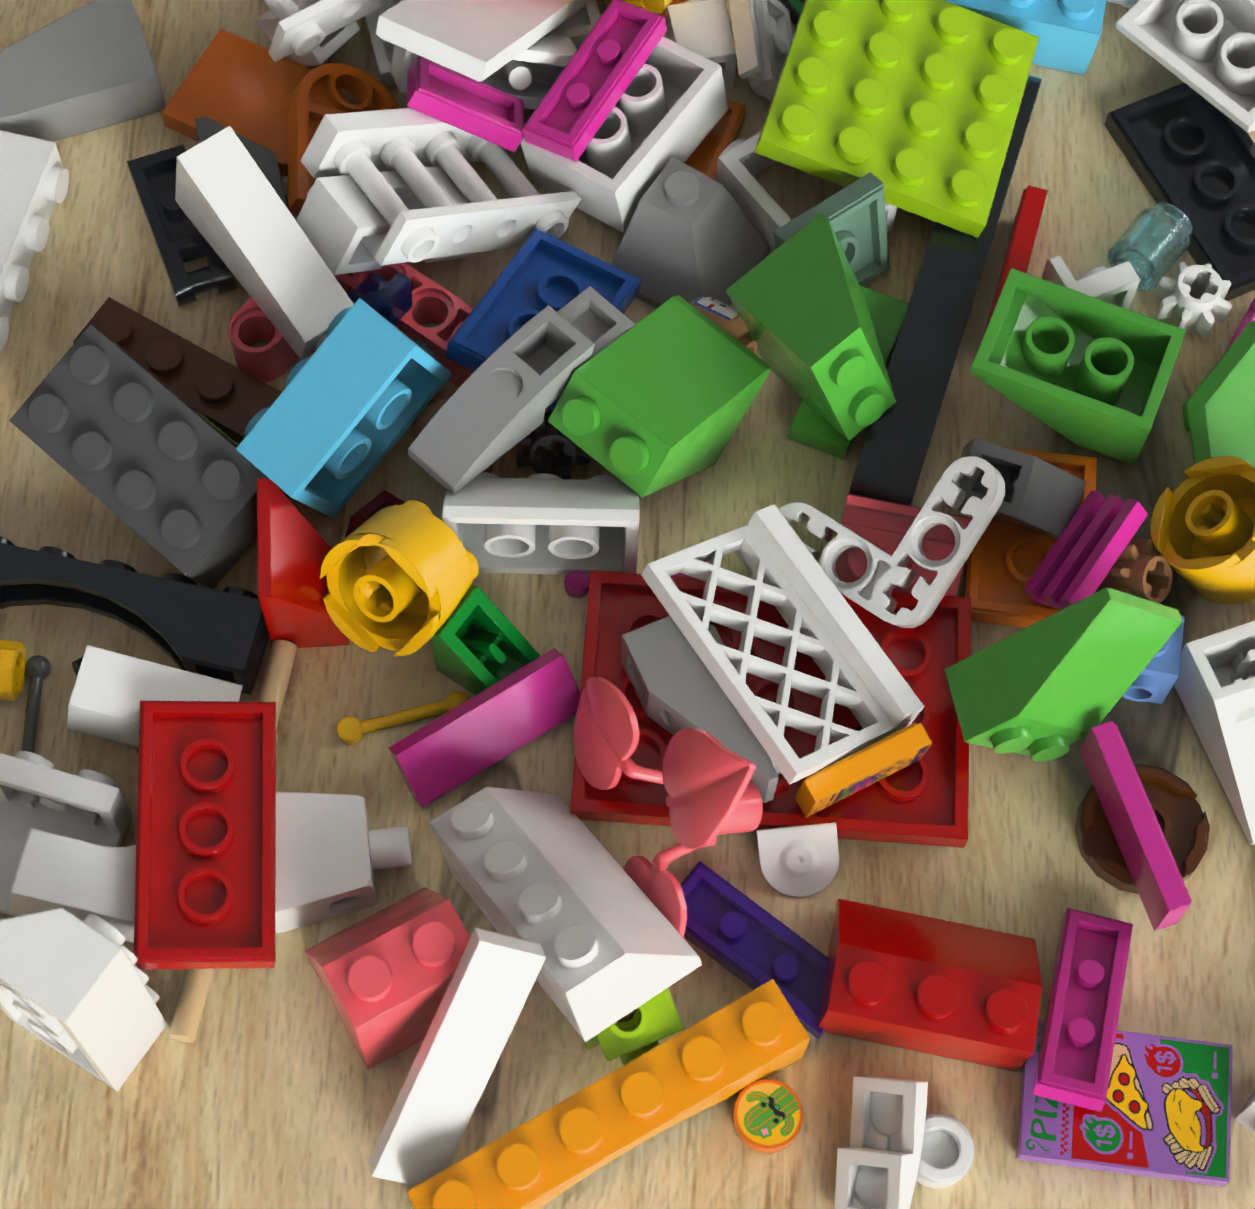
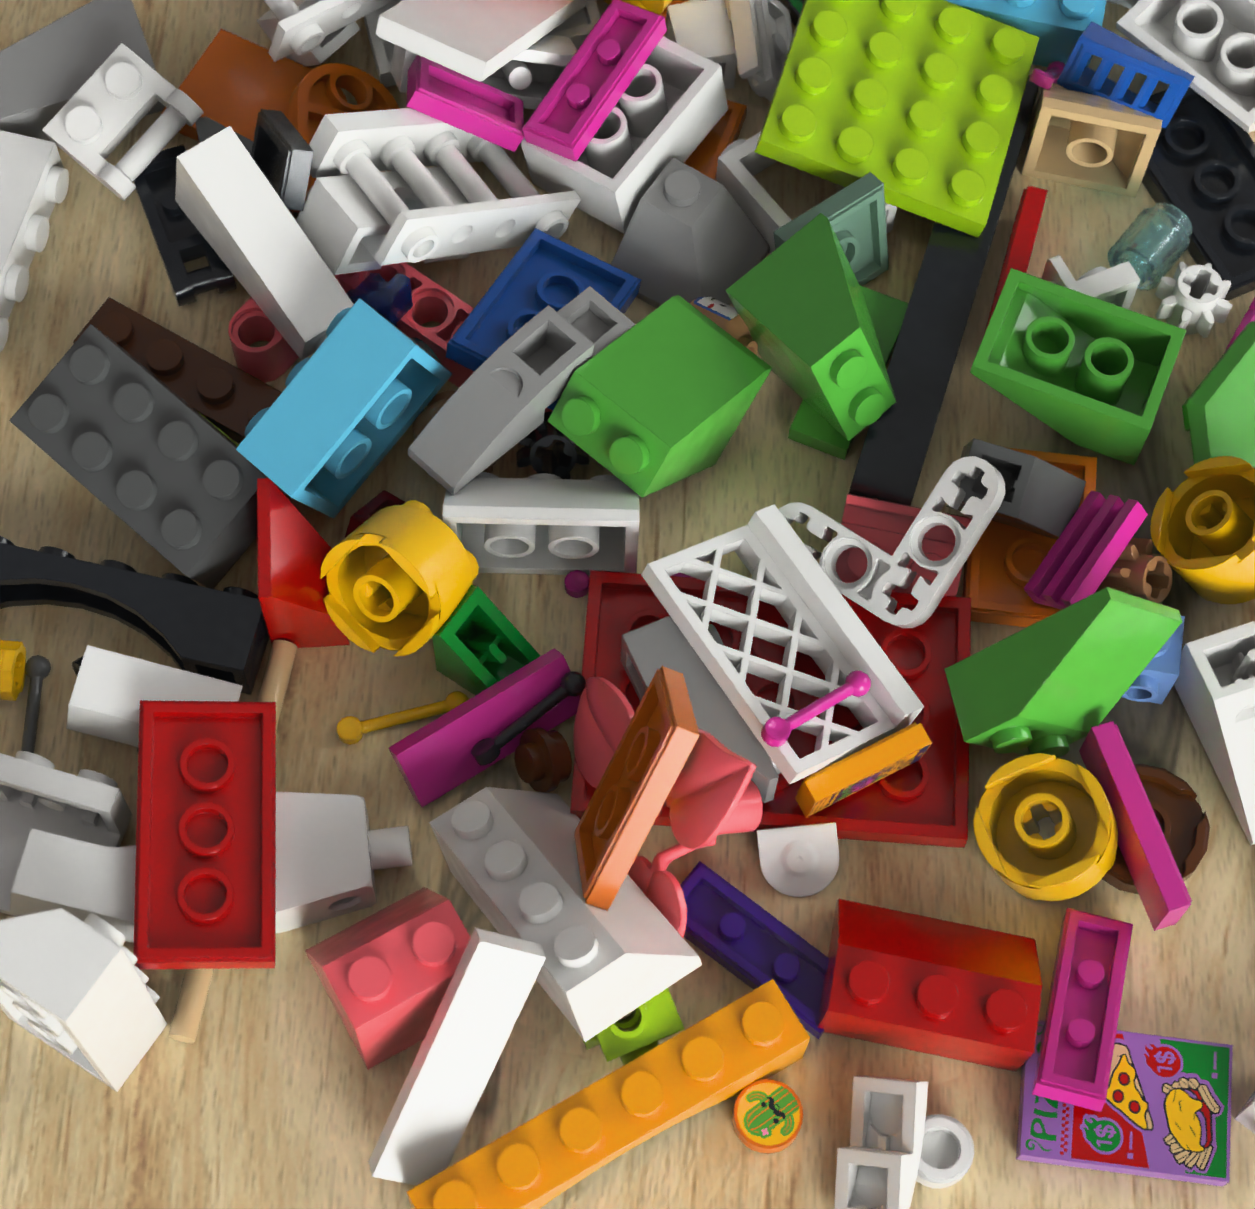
(109, 110): none -> white plate
(282, 157): none -> black tile
(488, 749): none -> black hinge
(543, 759): none -> reddish brown plate
(635, 786): none -> orange tile
(777, 730): none -> dark pink hinge
(1009, 827): none -> yellow brick
(1050, 76): none -> dark pink hinge
(1089, 142): none -> tan slope
(1115, 49): none -> blue slope

